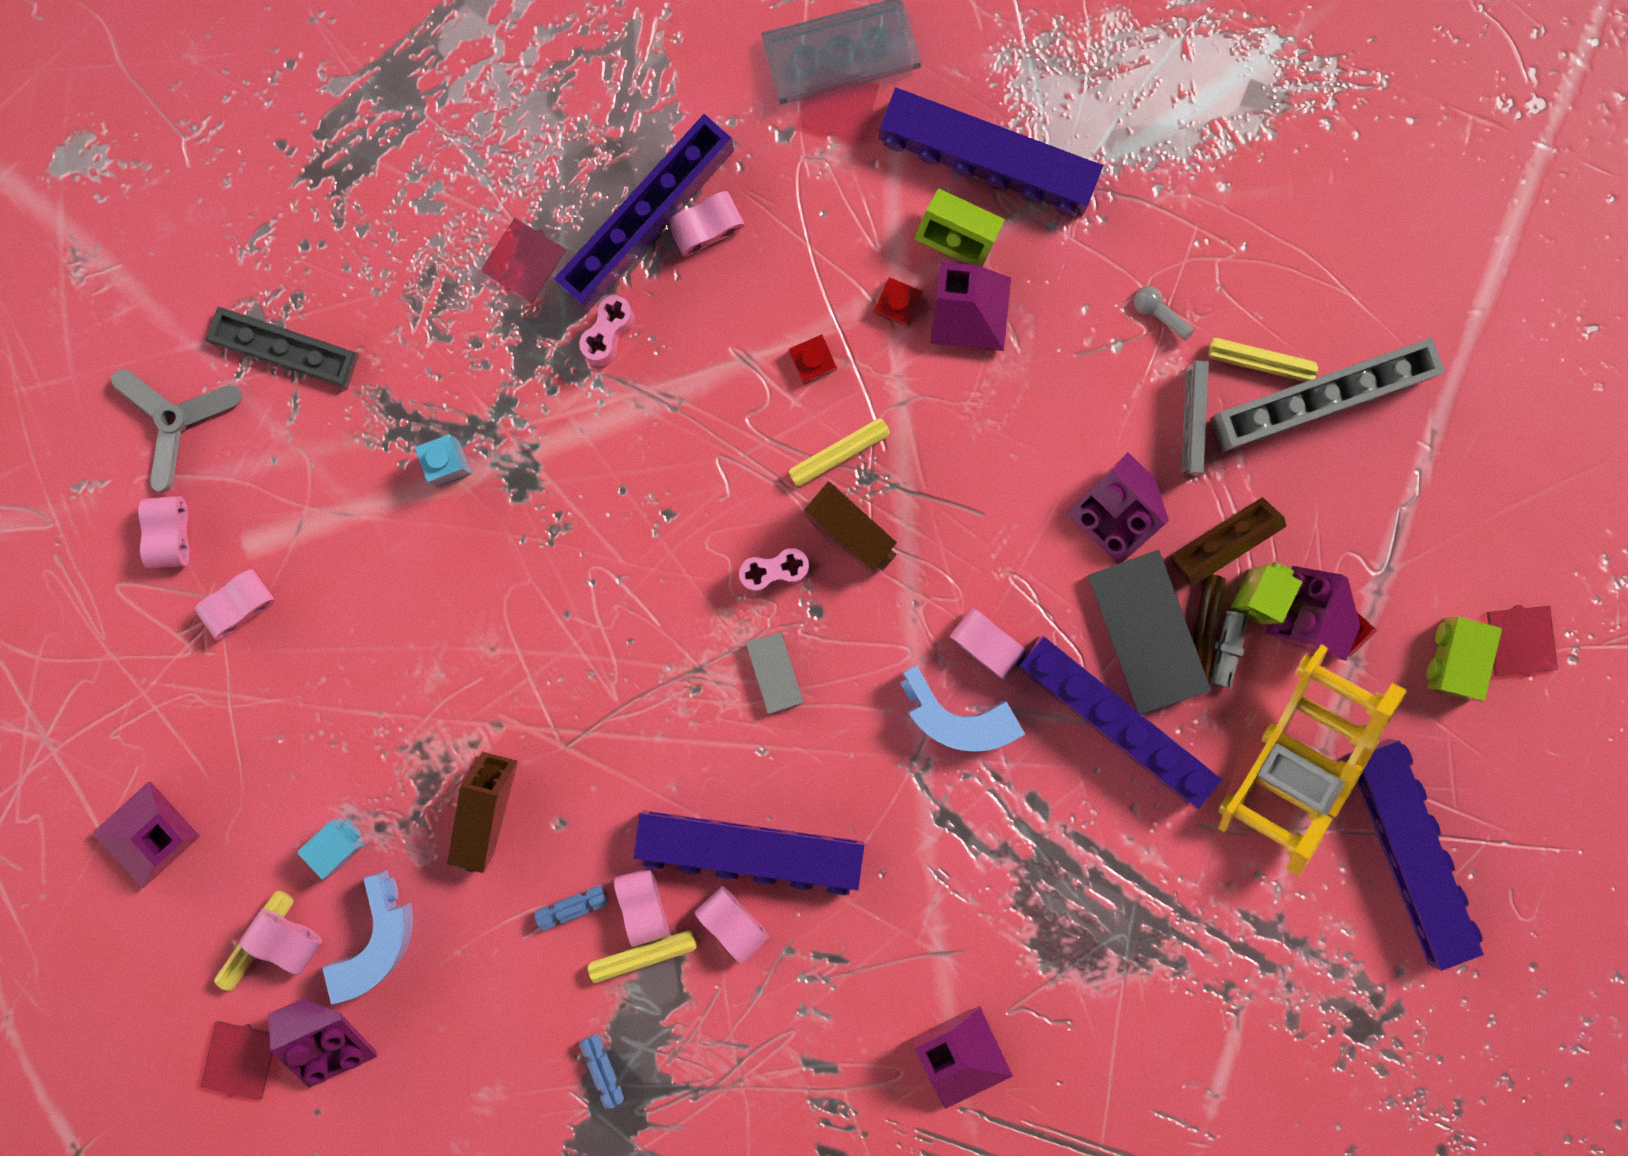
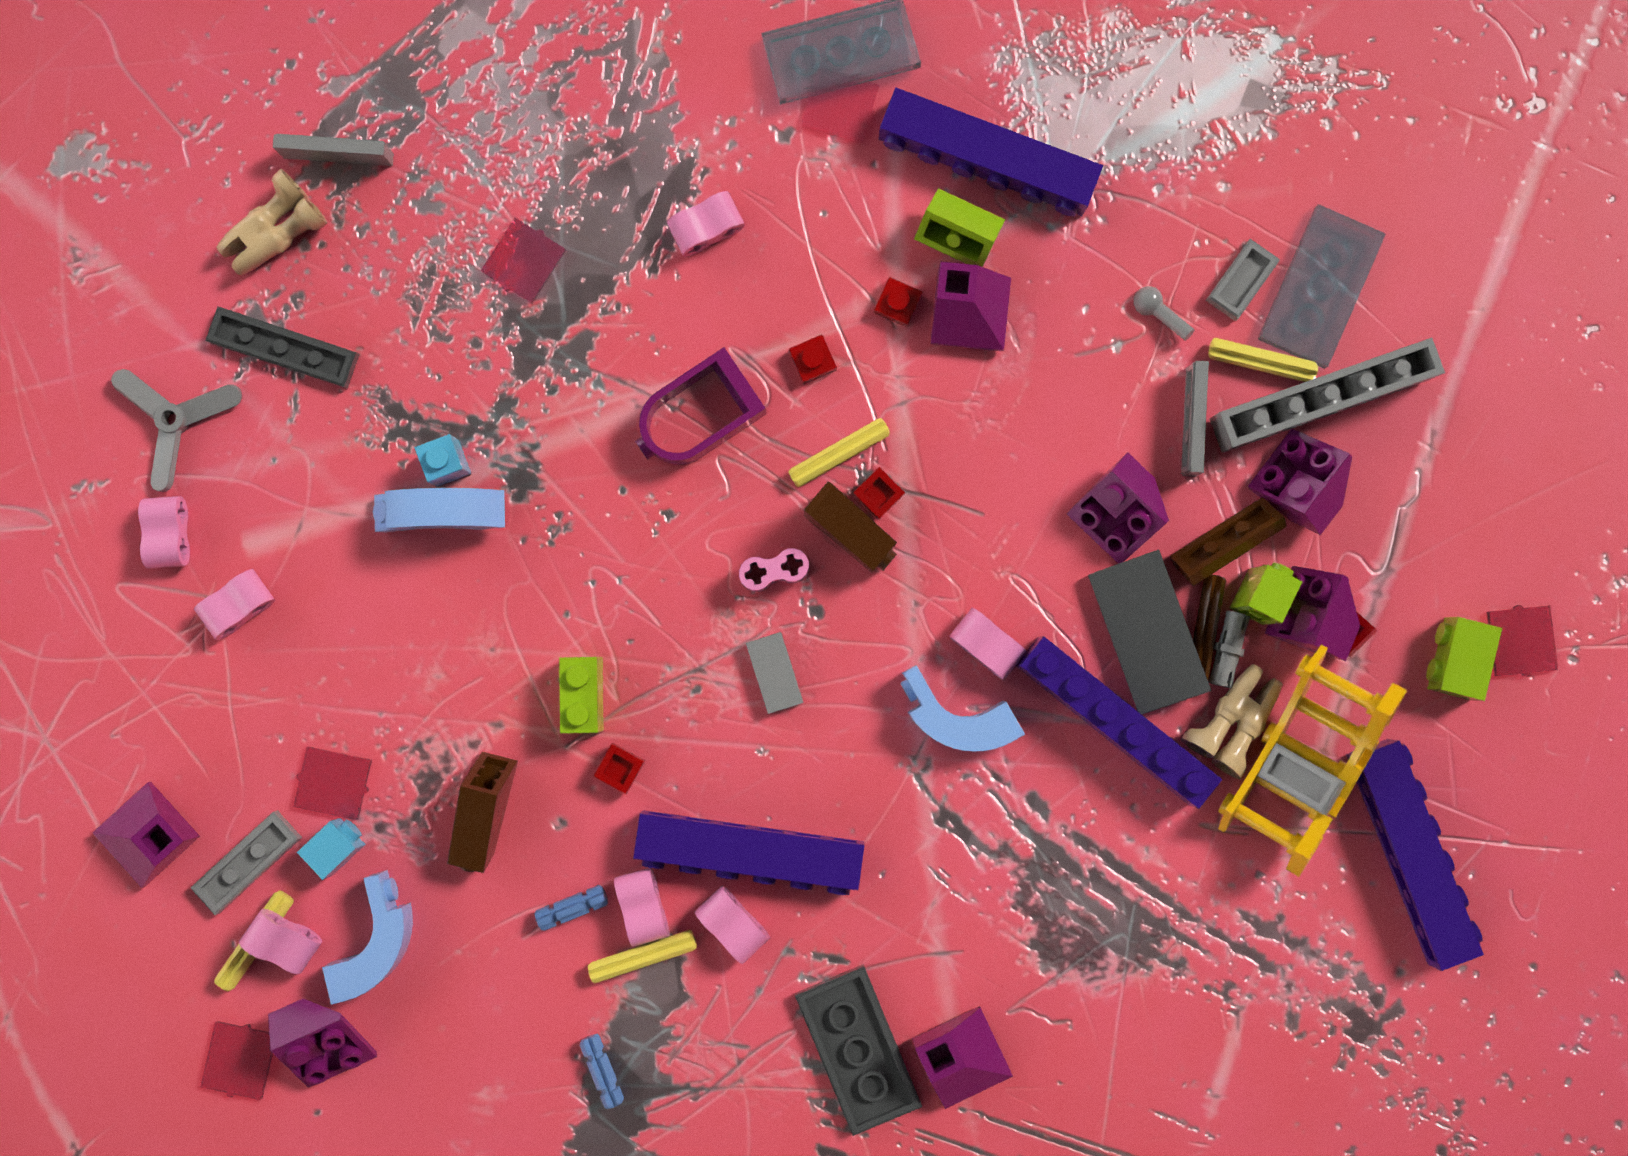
(246, 862): none -> light grey tile
(259, 231): none -> tan piece
(332, 783): none -> clear pink piece
(333, 149): none -> light grey tile
(439, 509): none -> light blue arch
(581, 694): none -> lime brick
(607, 330): bright pink axle -> none
(619, 768): none -> red plate
(645, 213): dark purple brick -> none
(735, 384): none -> magenta window
(858, 1050): none -> dark grey tile
(878, 493): none -> red plate
(1232, 708): none -> tan piece
(1242, 280): none -> light grey tile
(1304, 480): none -> magenta slope
(1321, 286): none -> clear light blue tile

